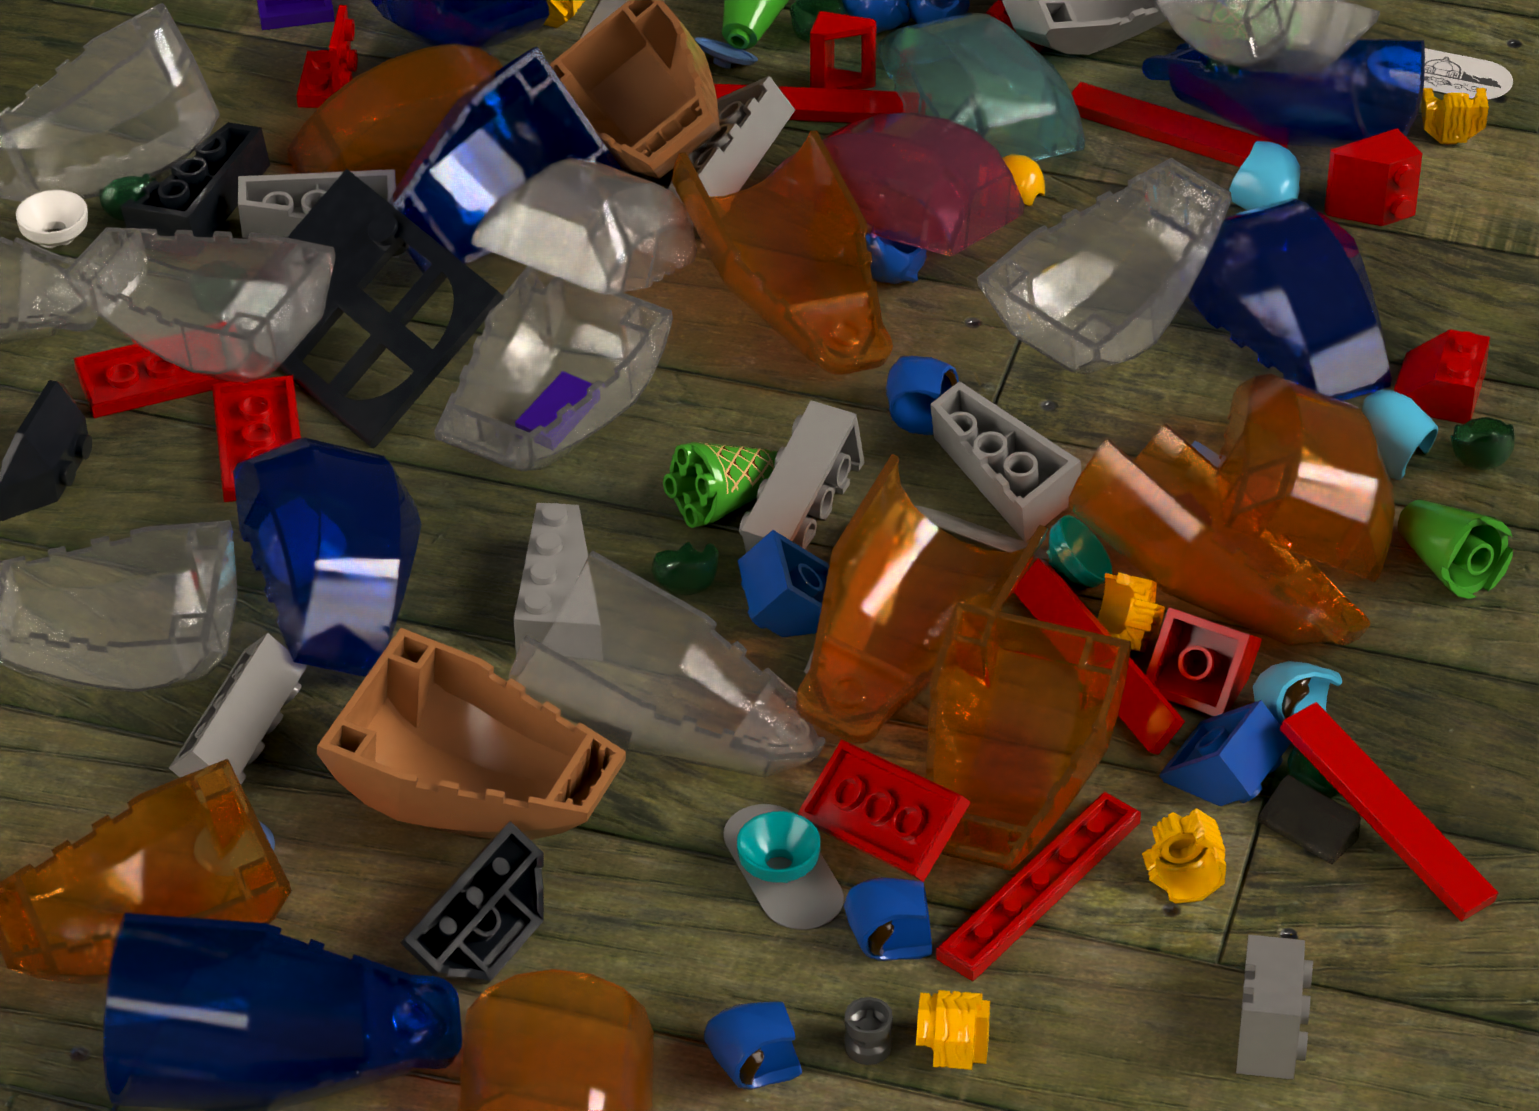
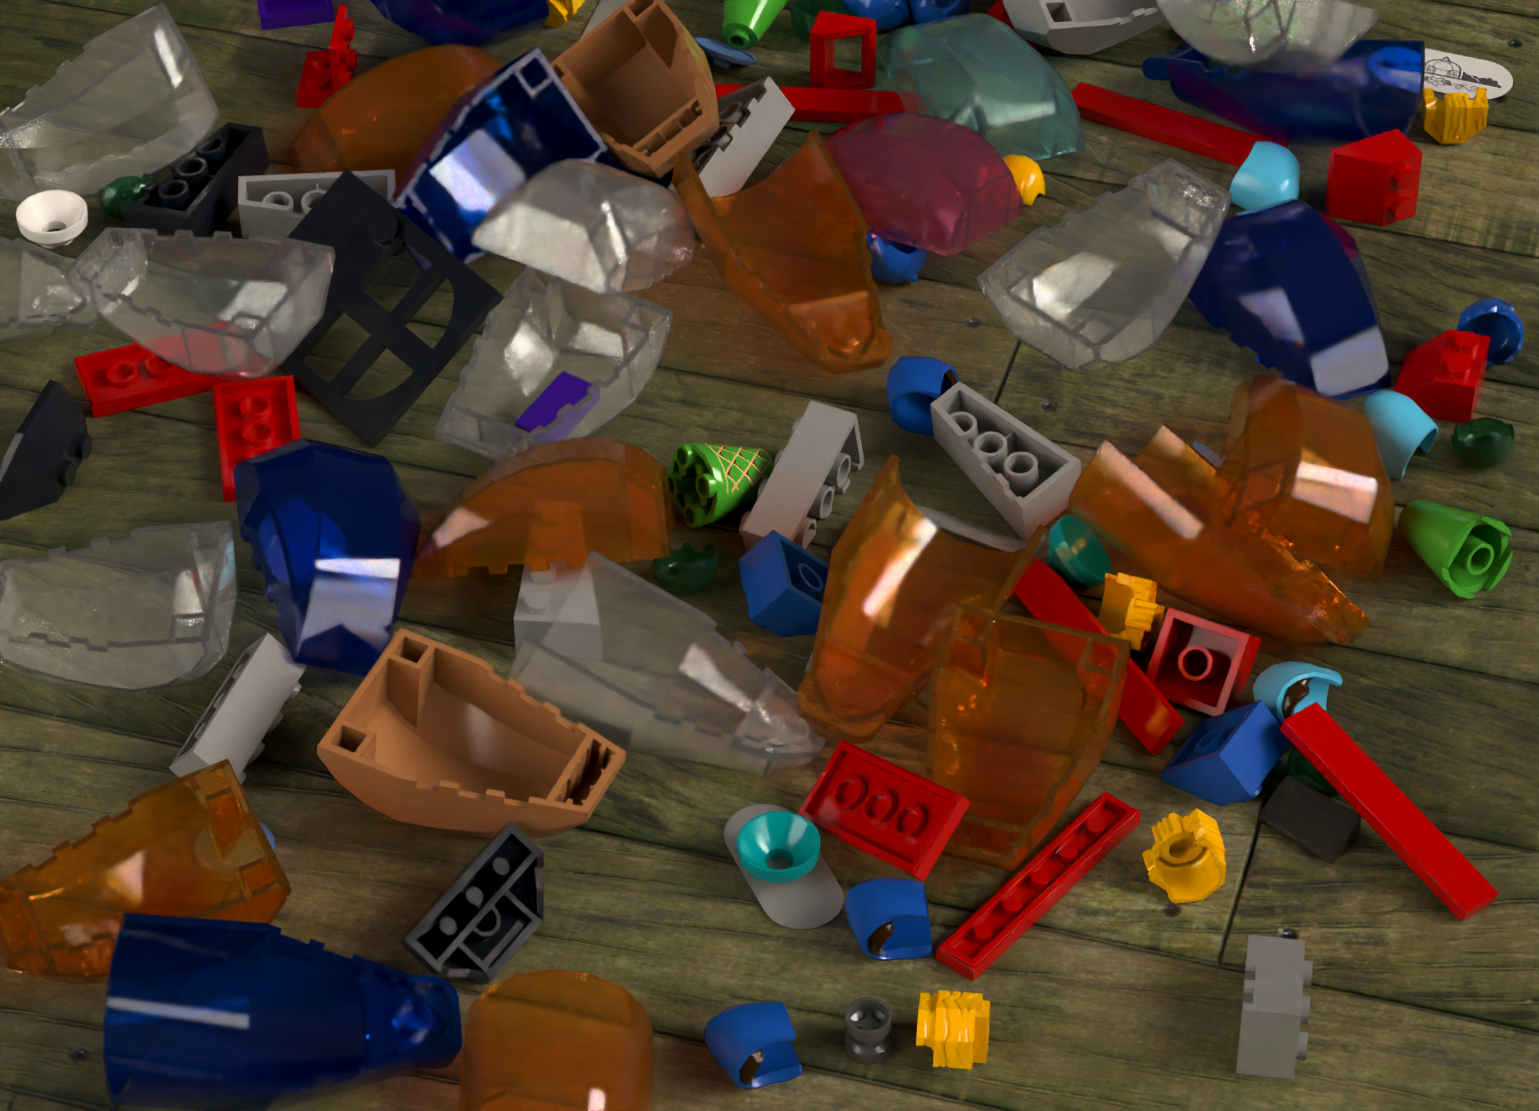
(554, 507): none -> clear orange windscreen
(1499, 322): none -> blue hair

